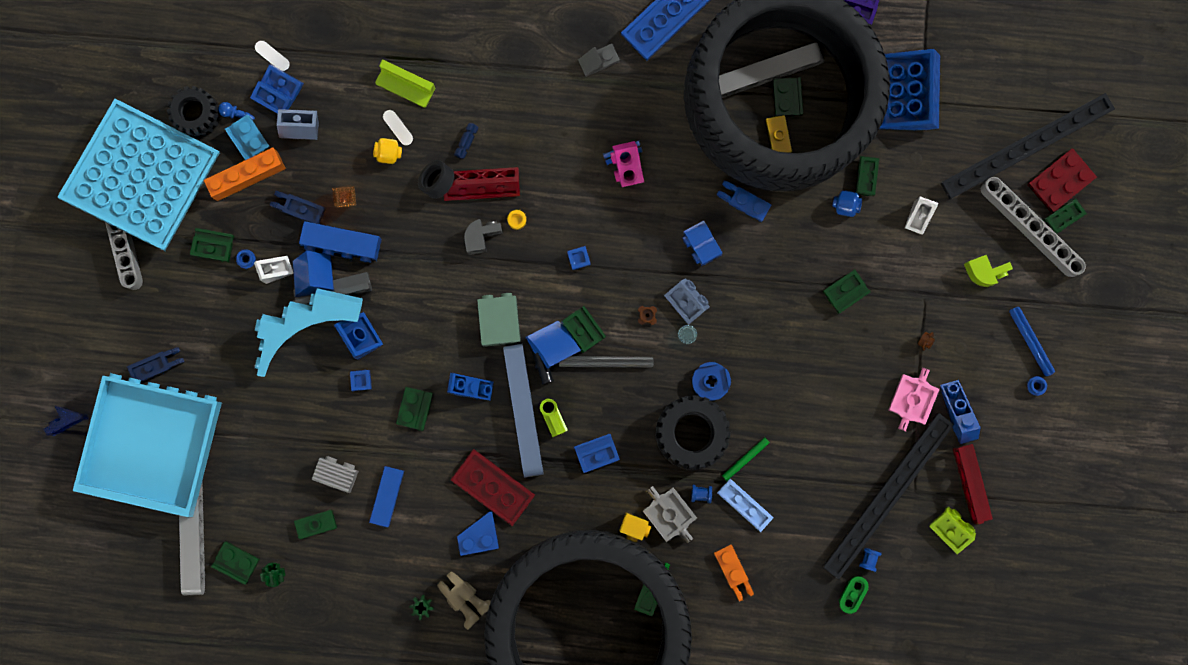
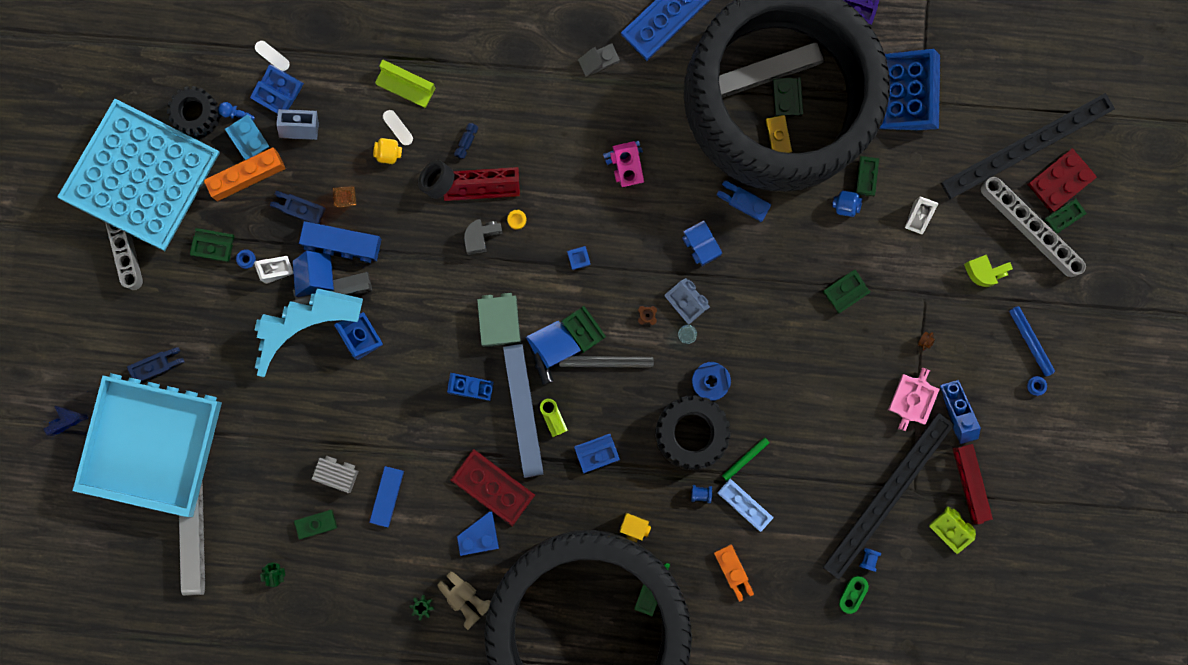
(235, 562): dark green plate -> none
(360, 380): blue plate -> none
(414, 408): dark green plate -> none
(669, 514): light grey plate -> none

